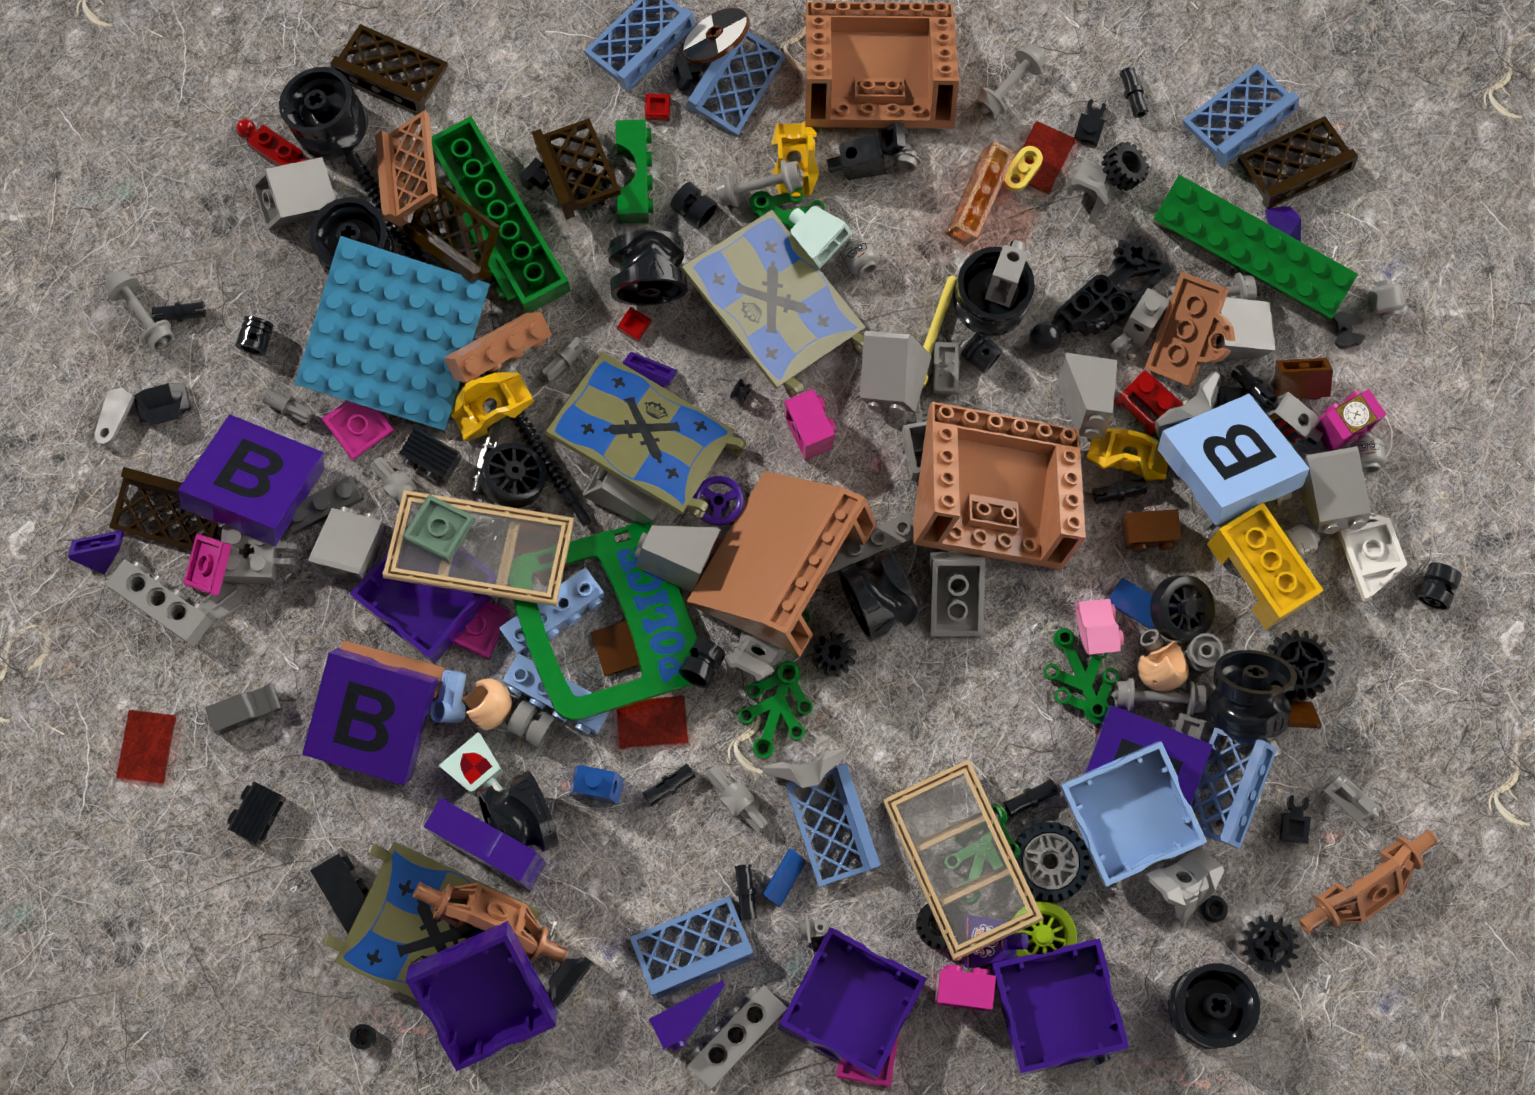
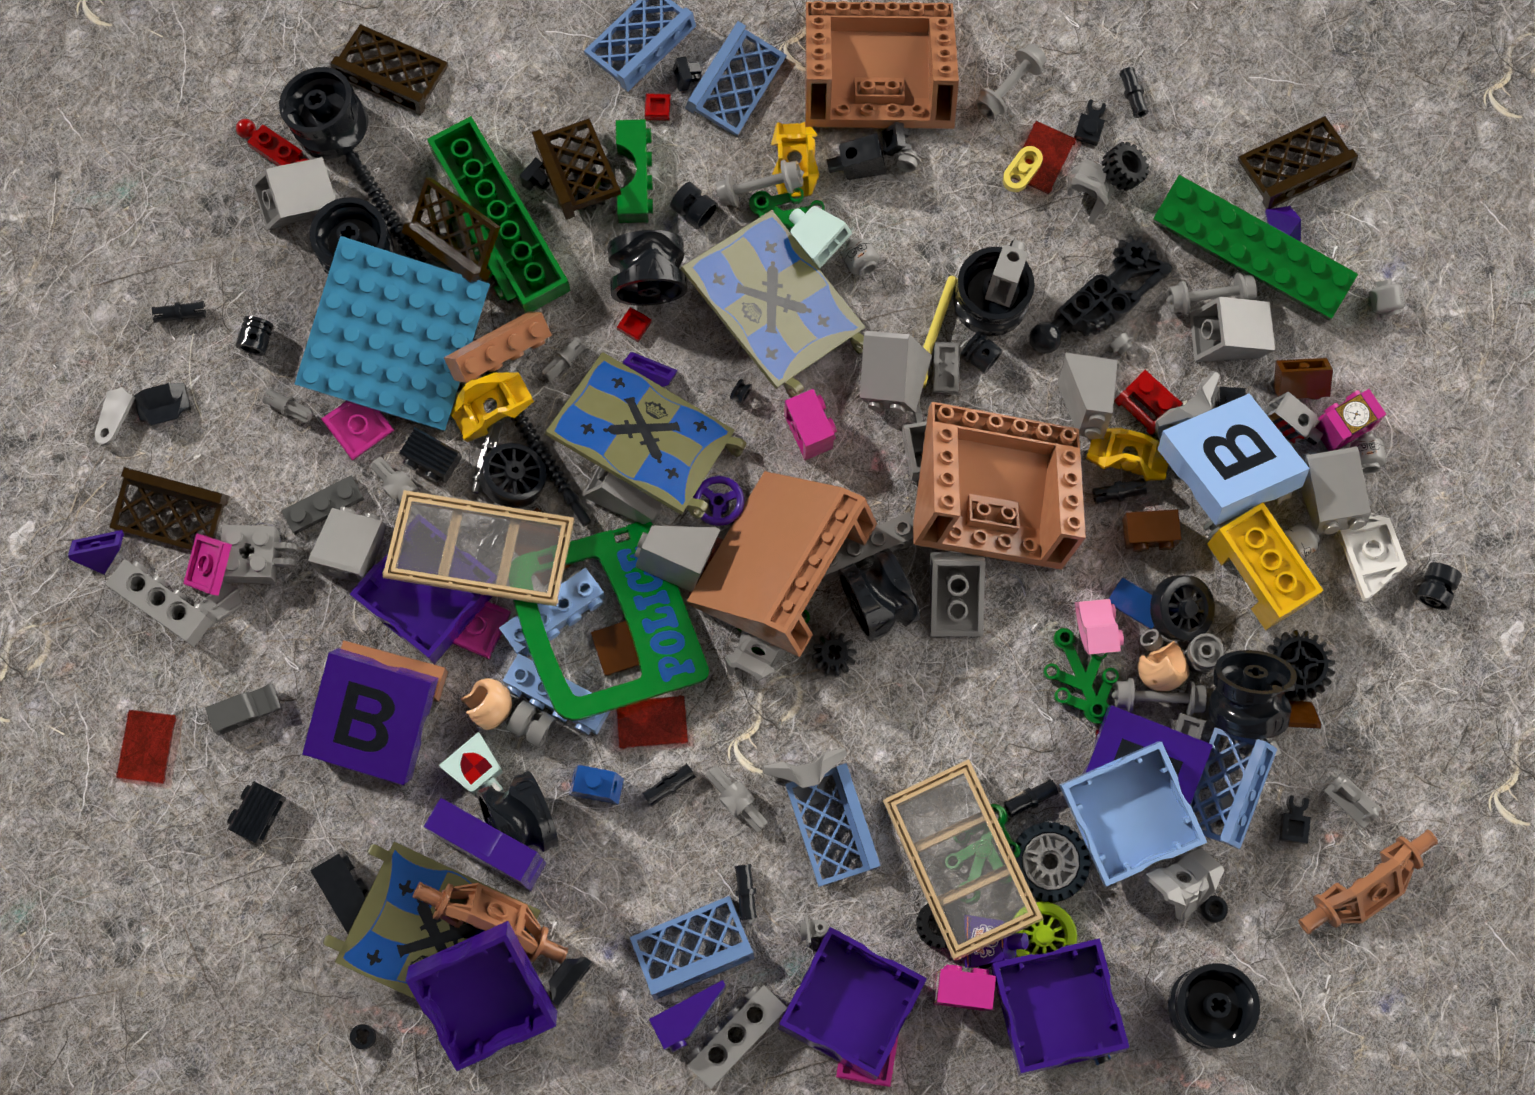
(122, 286): light grey piece -> none
(251, 480): dark purple tile -> none
(392, 171): nougat fence -> none
(438, 528): sand green tile -> none
(449, 705): light blue piece -> none
(700, 665): black wheel -> none
(716, 35): piece -> none
(777, 704): green plant -> none
(784, 877): blue slope -> none
(980, 193): clear orange brick -> none
(1147, 315): light grey torso -> none
(1191, 330): nougat plate -> none
(1251, 131): medium blue fence -> none
(1253, 386): black pin -> none
(1268, 955): black gear -> none
(1344, 329): black piece -> none

